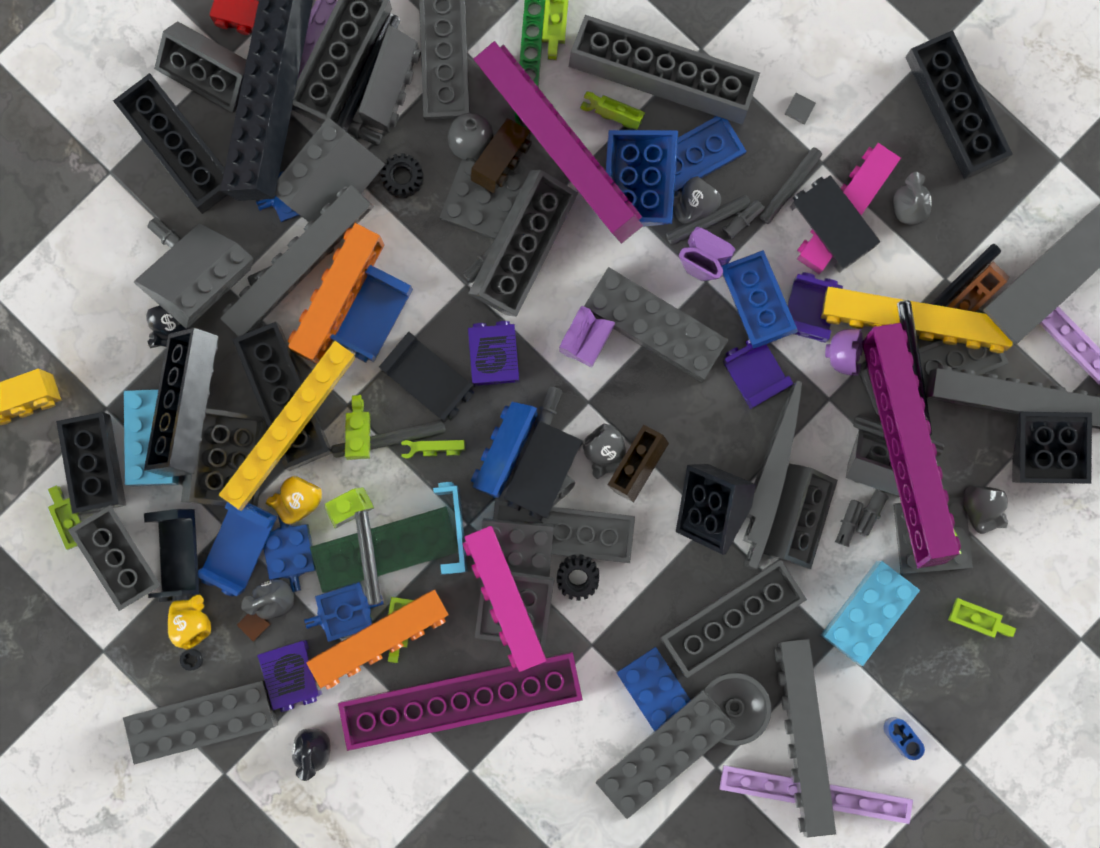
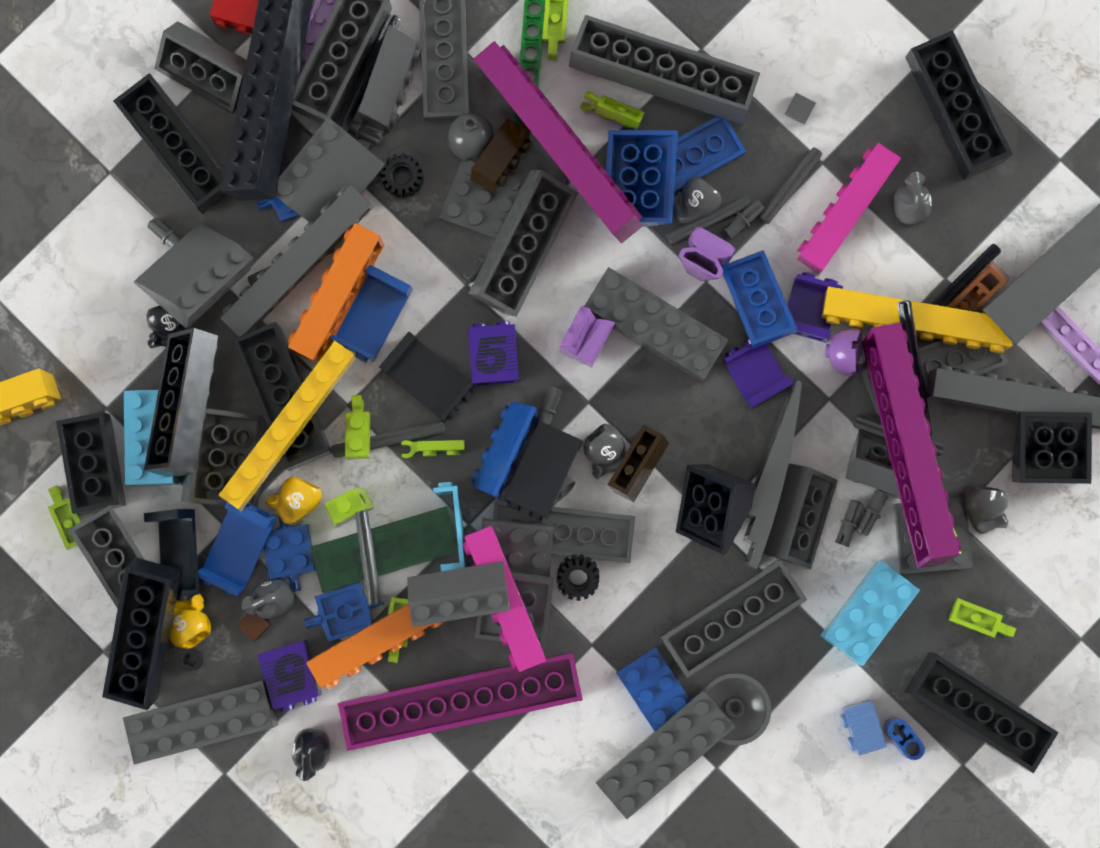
(141, 633): none -> black brick
(458, 594): none -> dark grey slope
(806, 738): dark grey brick -> none
(835, 222): black panel -> none
(843, 798): lavender plate -> none
(863, 727): none -> medium blue brick
(981, 712): none -> black brick

